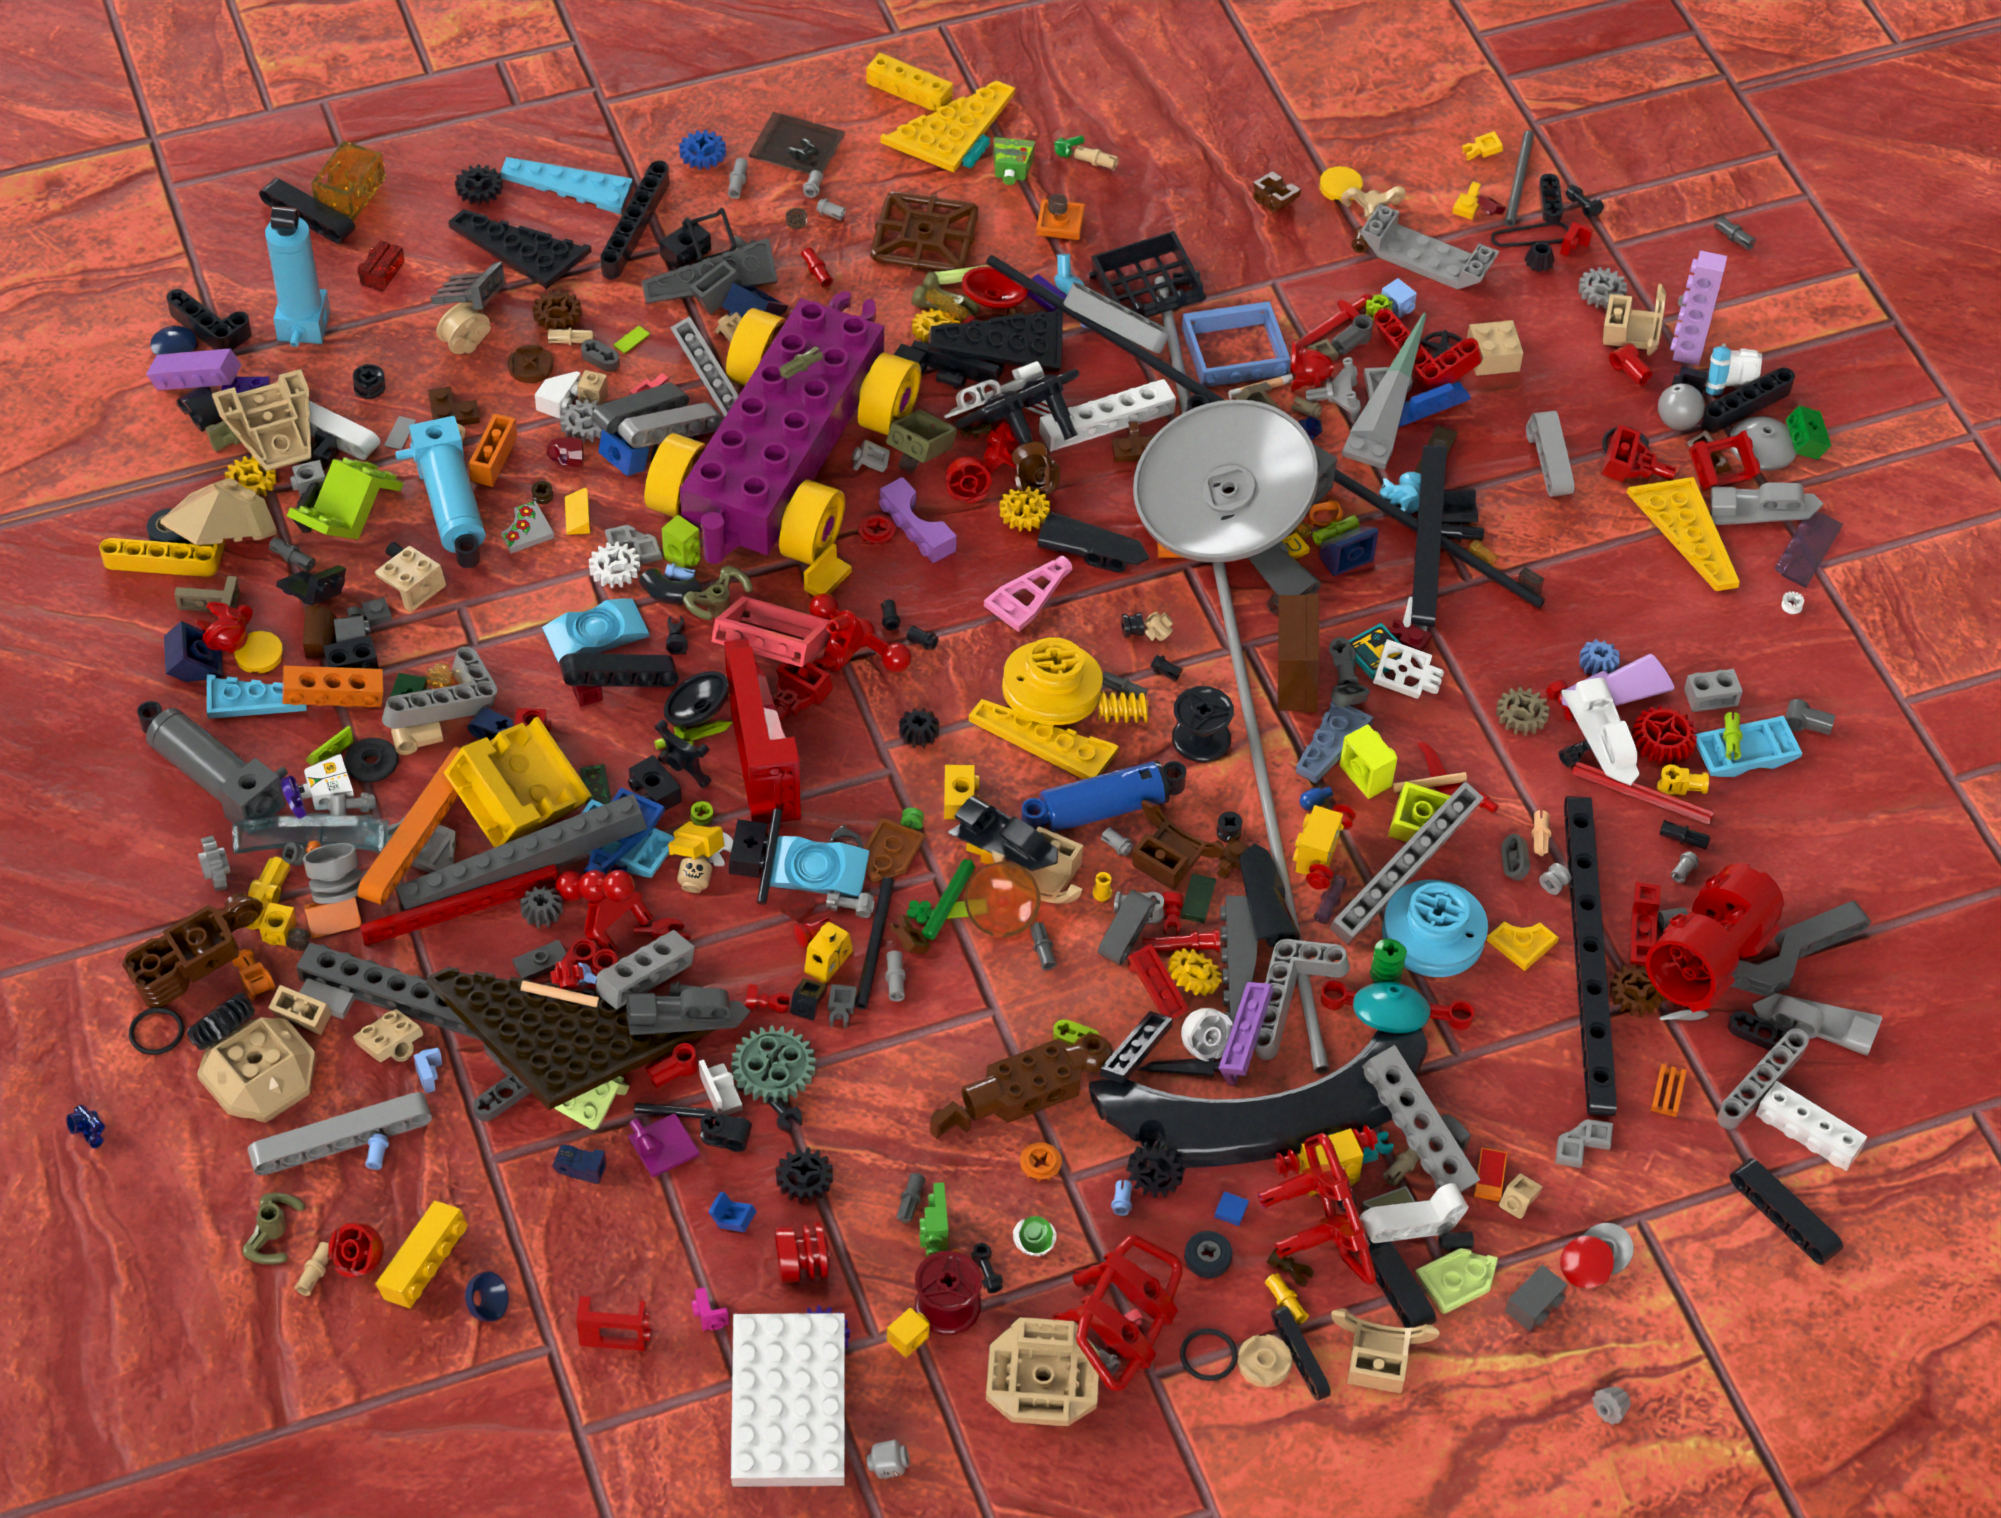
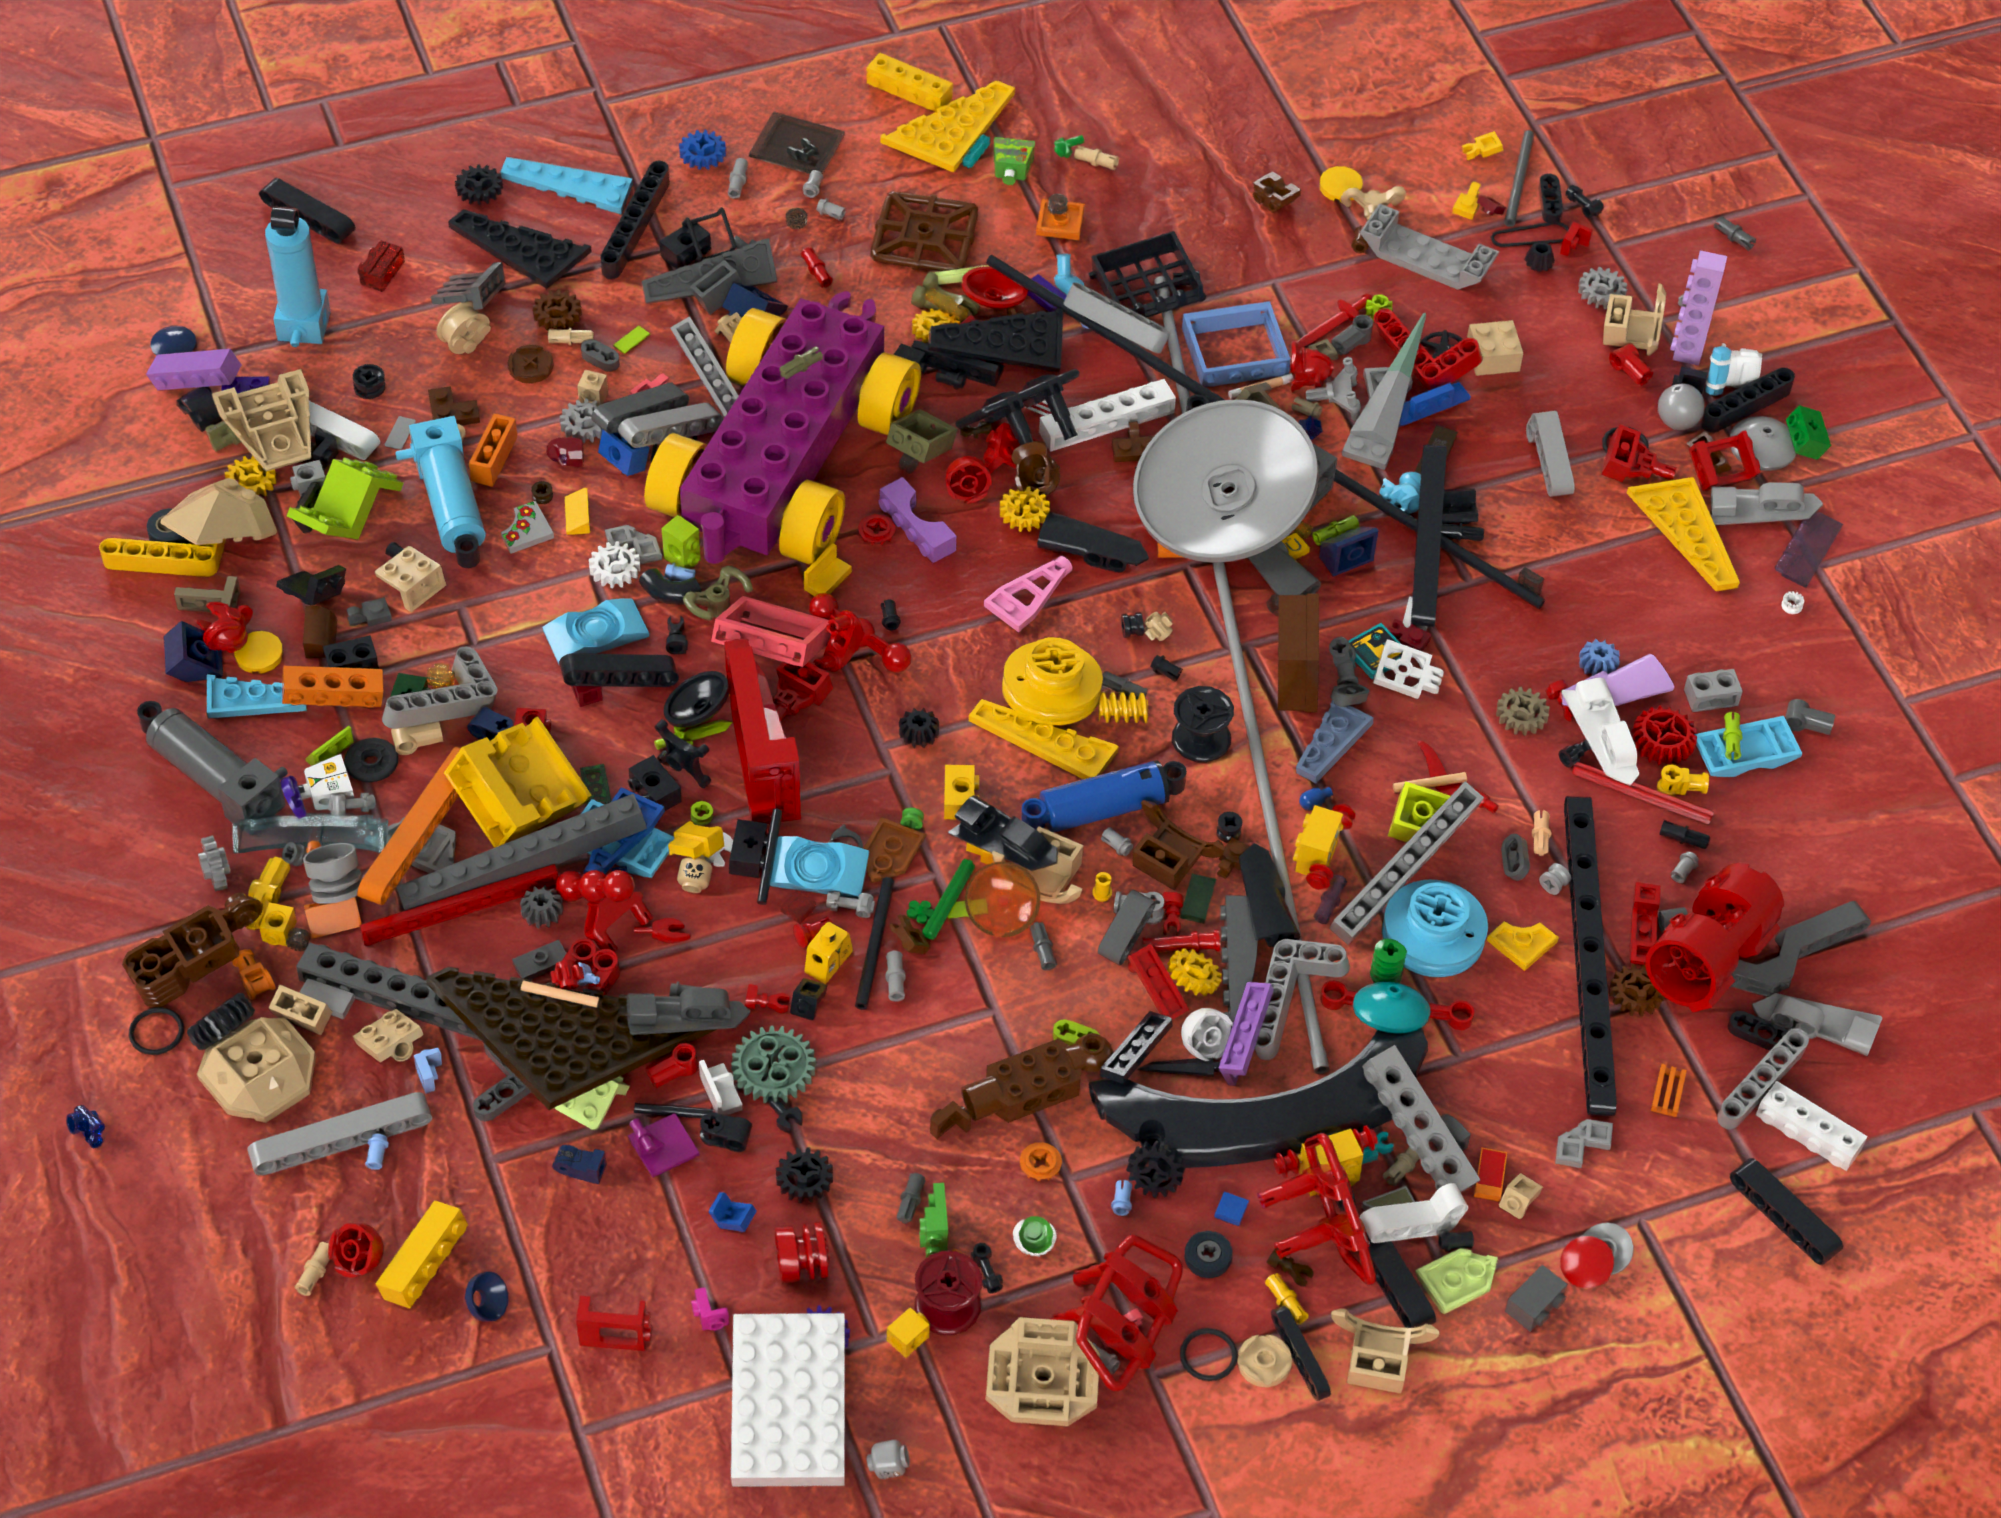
(206, 325): black beam -> none
(270, 1226): olive piece -> none
(292, 554): dark grey pin -> none
(351, 628): dark grey brick -> none
(352, 179): clear yellow piece -> none
(557, 393): white slope -> none
(644, 968): light grey brick -> none
(841, 1002): dark grey plate -> none
(871, 456): light grey bracket -> none
(921, 637): black pin -> none
(1022, 376): white panel -> none
(1326, 506): orange piece -> none
(1368, 761): neon yellow brick -> none
(1401, 296): light blue brick -> none
(1482, 552): clear yellow pin -> none
(1611, 1404): light grey piece -> none
(1685, 1015): light grey bar -> none

